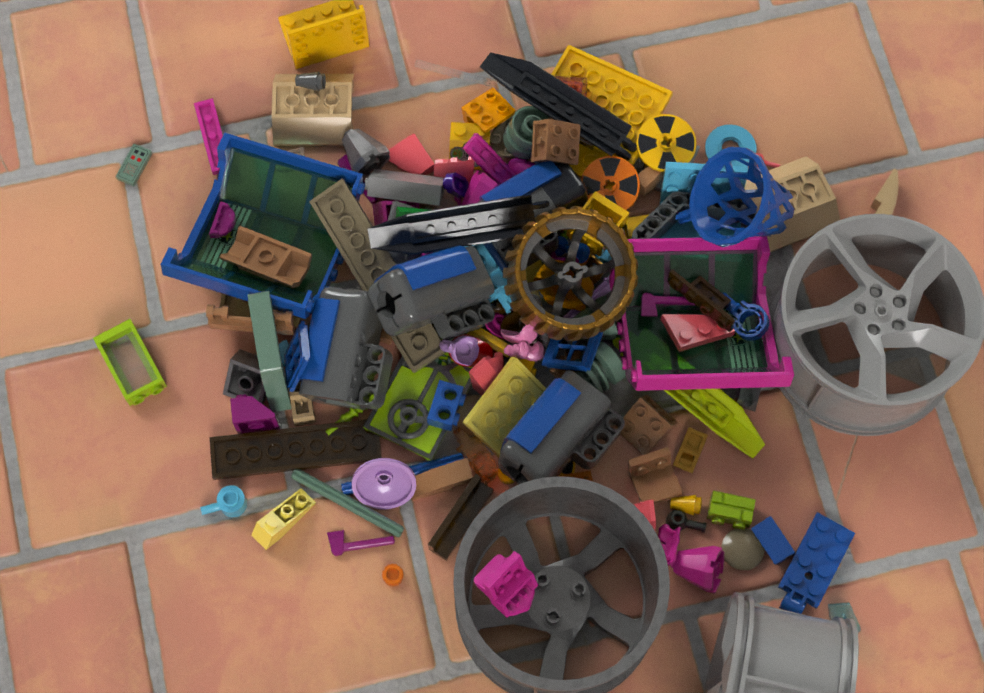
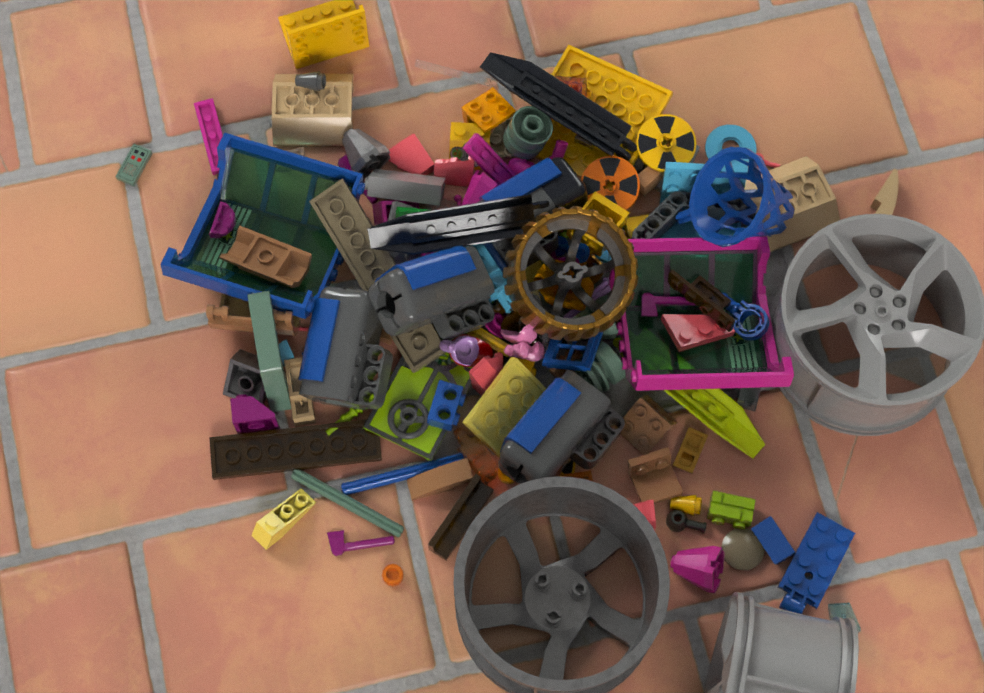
(130, 362): piece -> none
(229, 500): medium azure piece -> none
(297, 356): blue piece -> none
(384, 483): lavender dish -> none
(455, 184): dark purple plate -> none
(507, 584): dark pink piece -> none
(555, 142): medium nougat bracket -> none
(670, 540): dark pink hinge -> none

